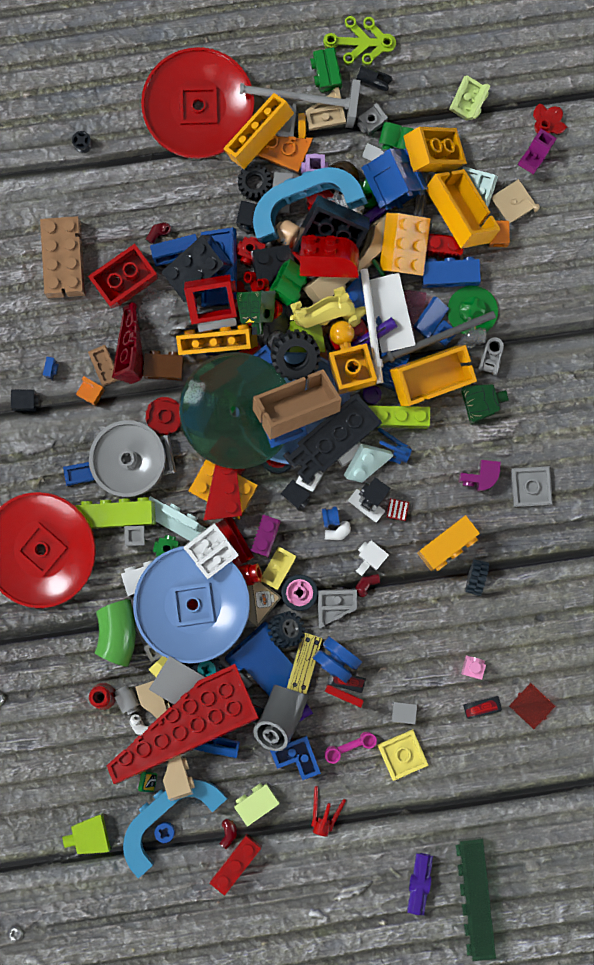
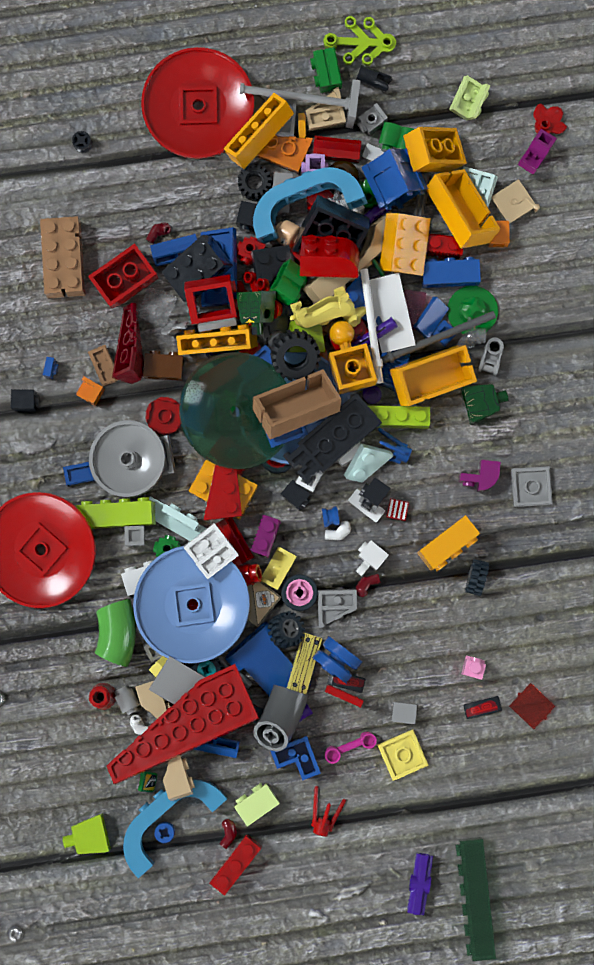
(337, 148): none -> red piece

